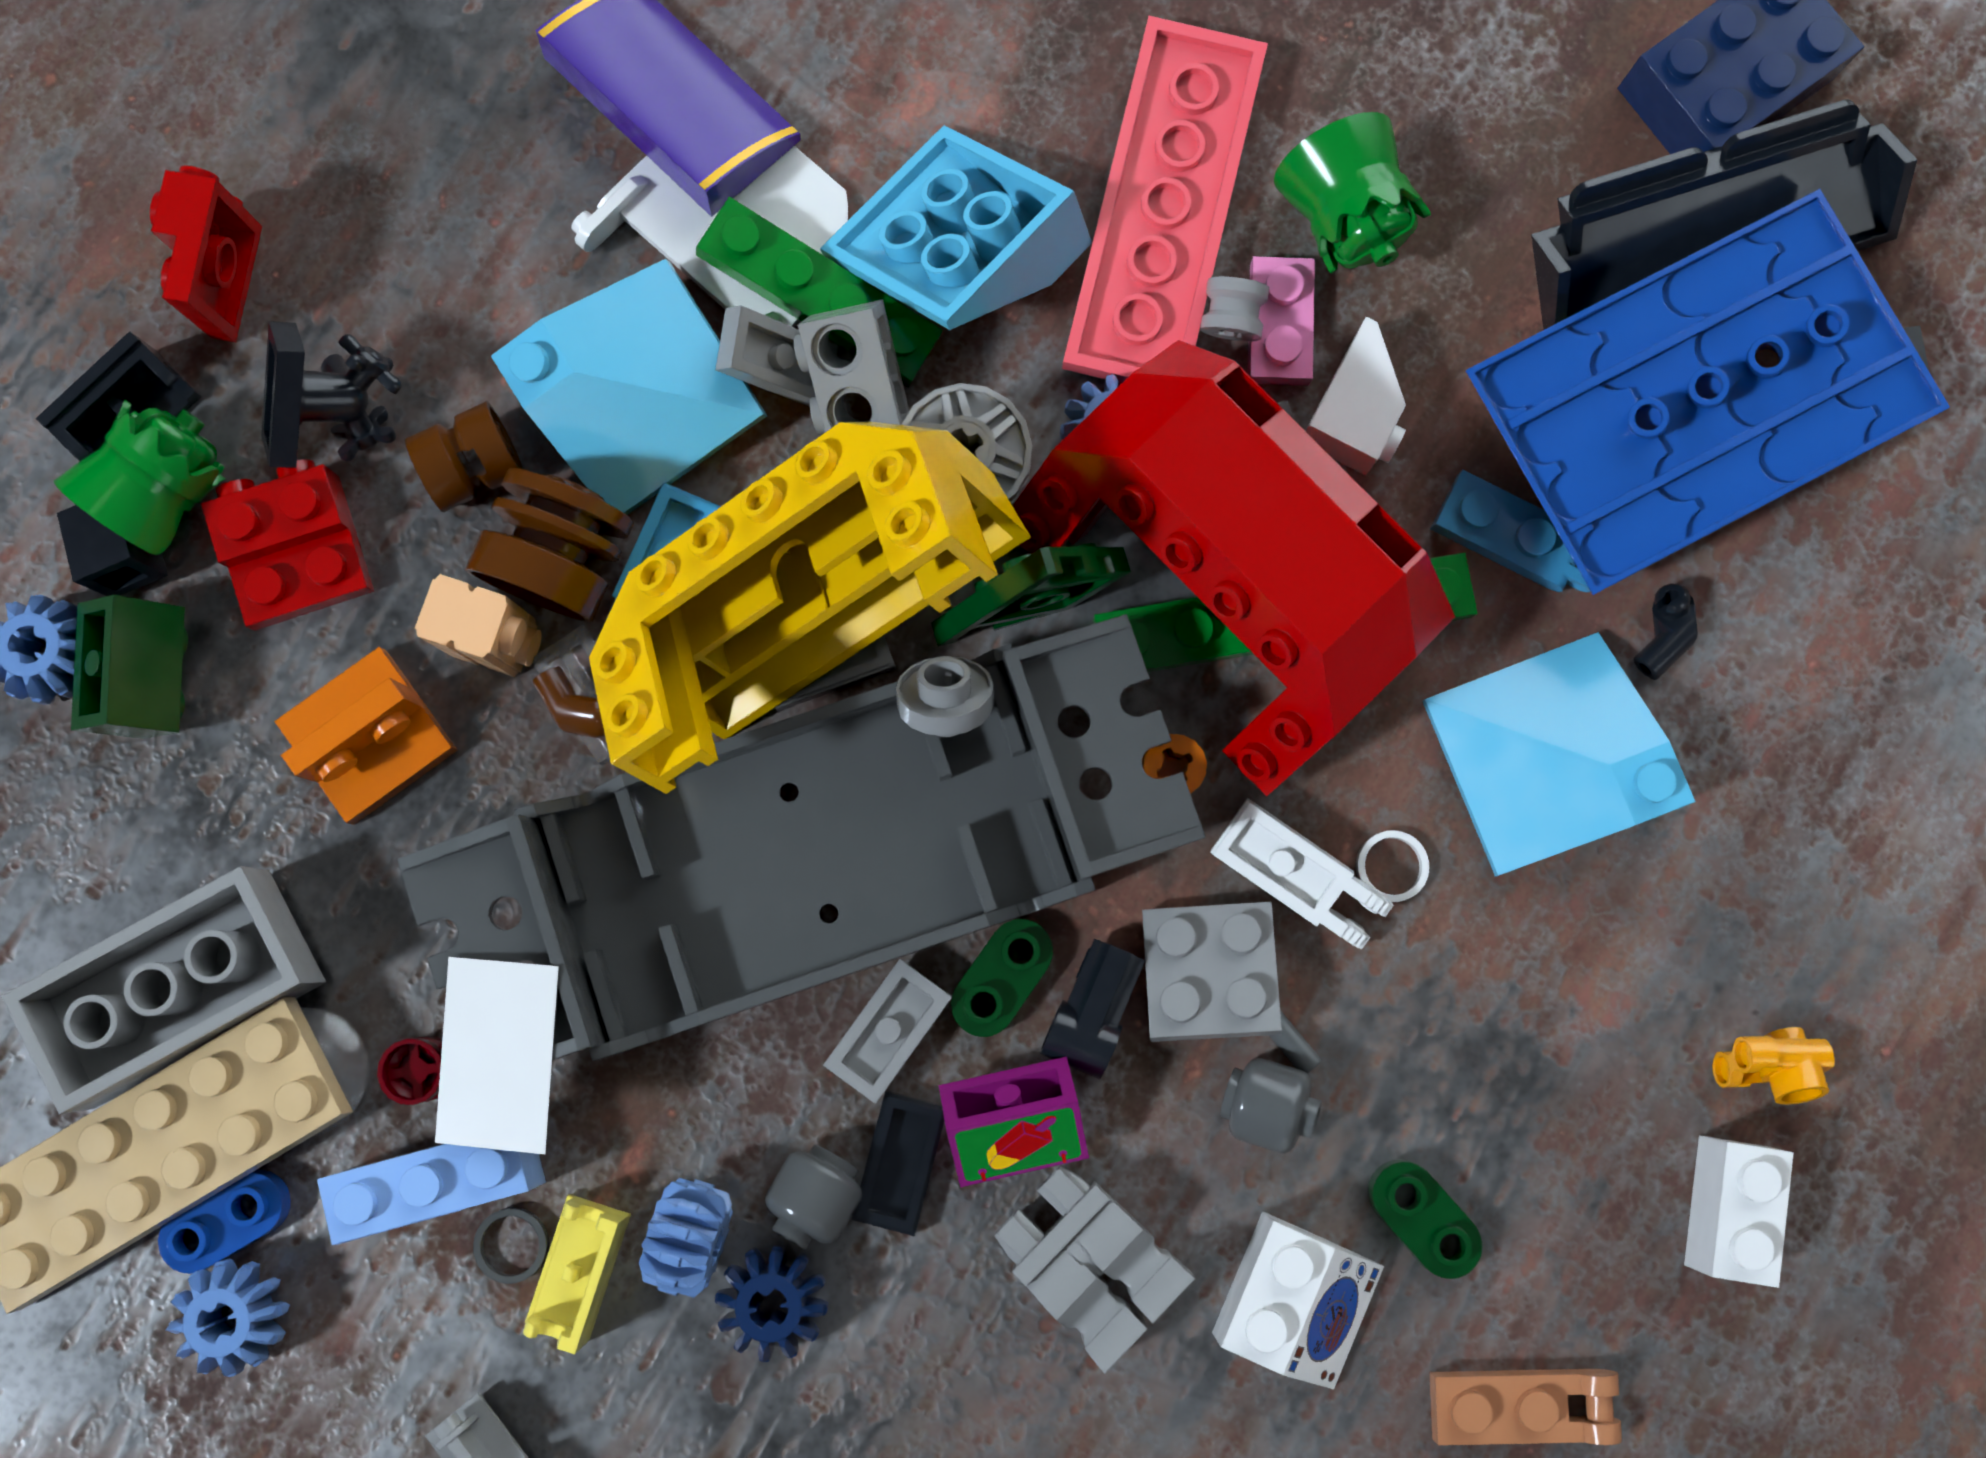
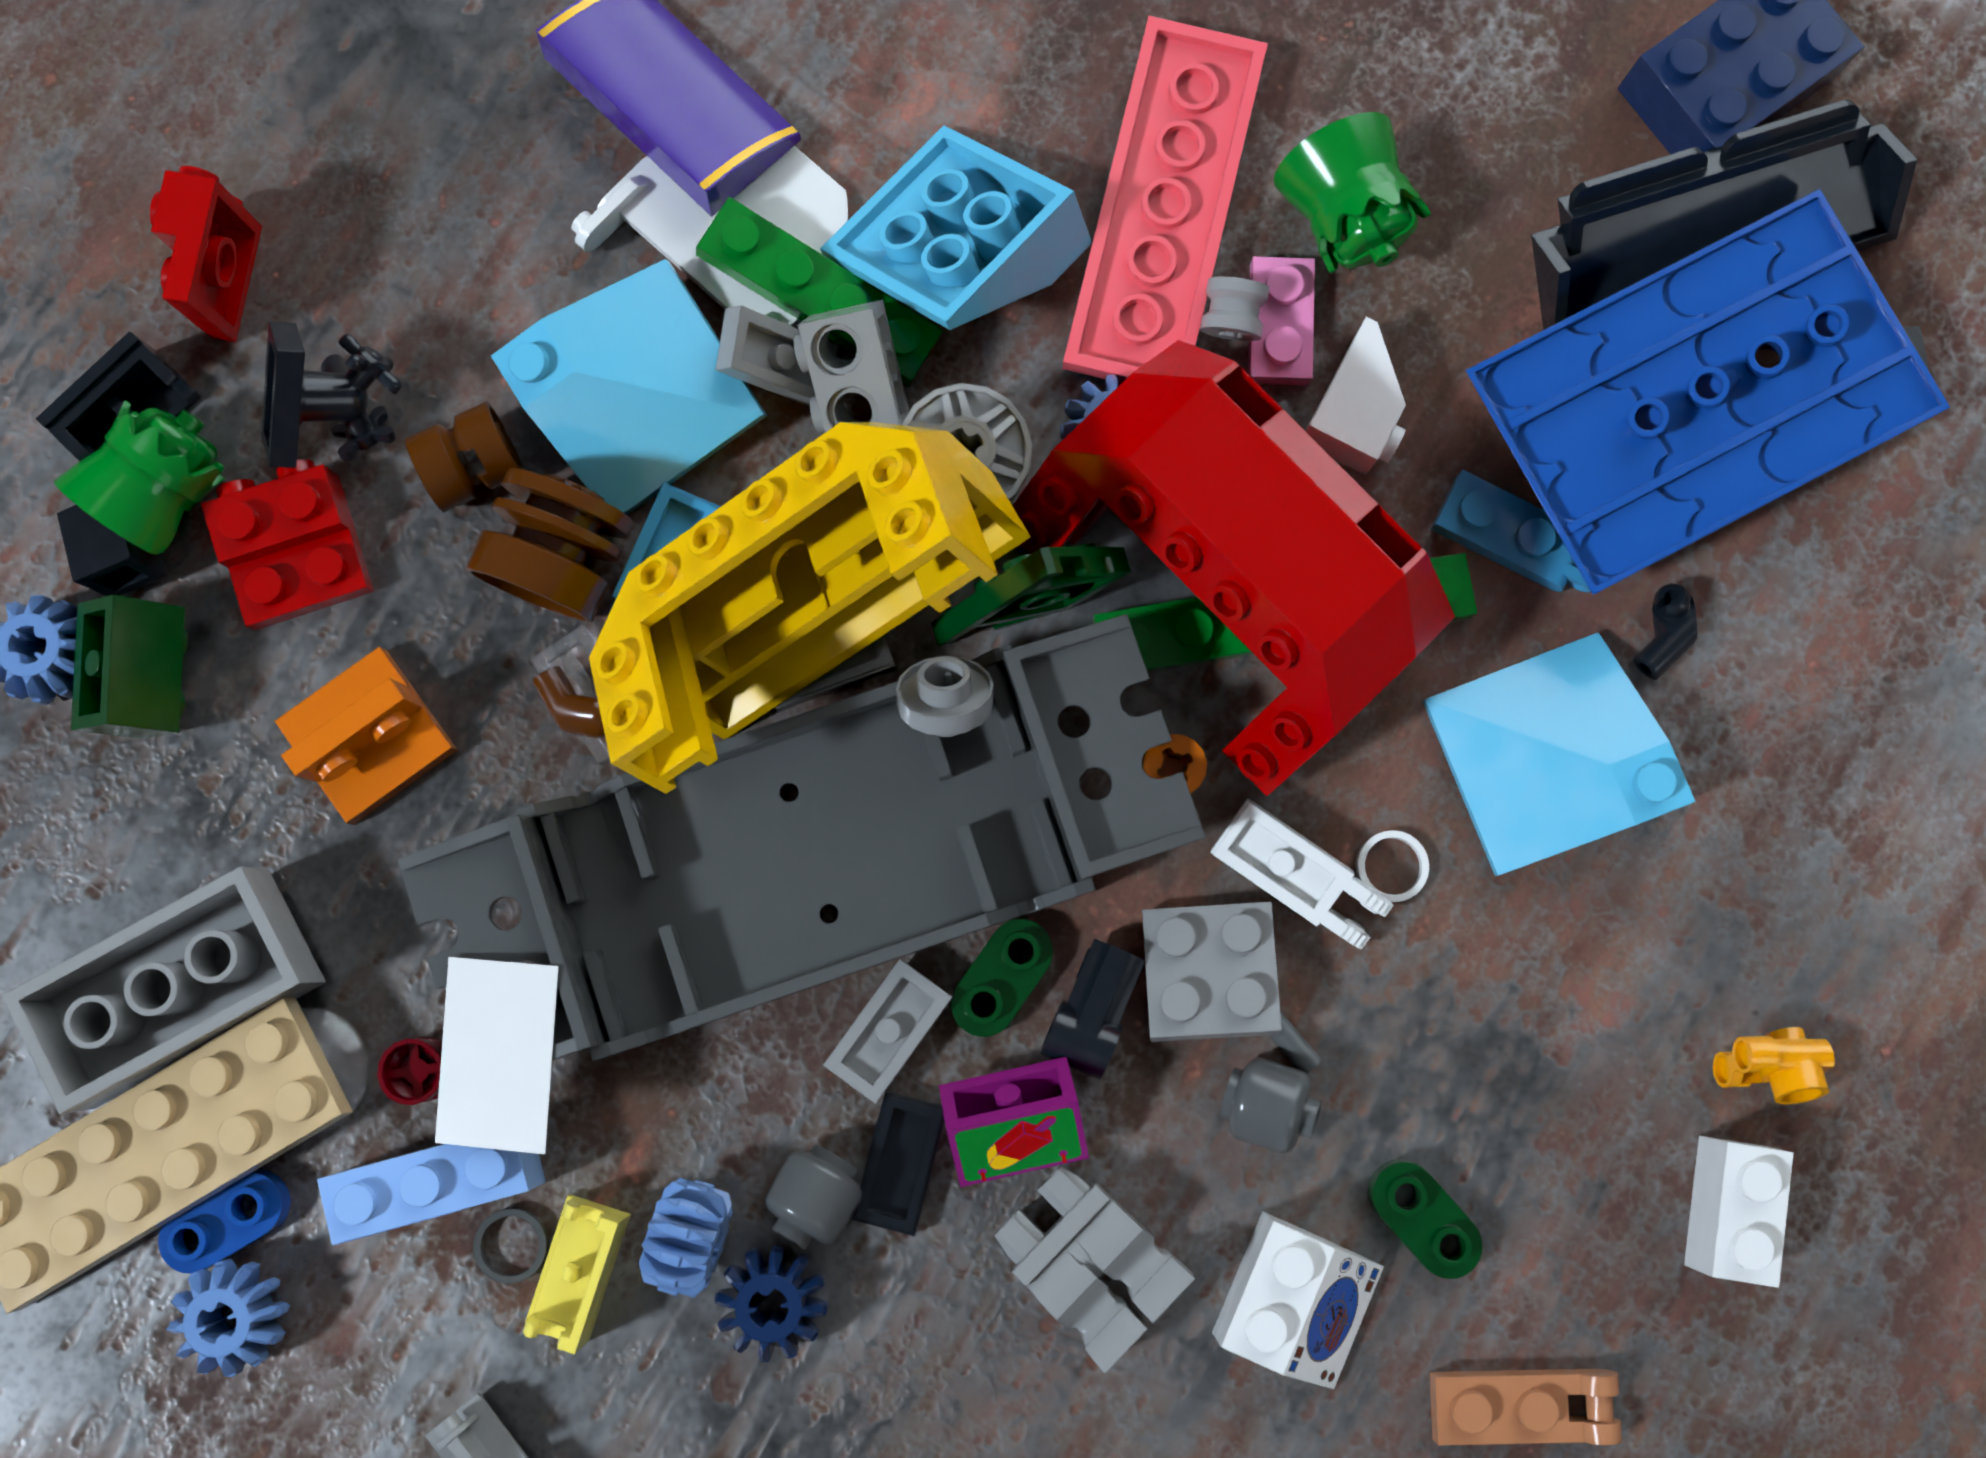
(478, 626): light nougat brick -> none

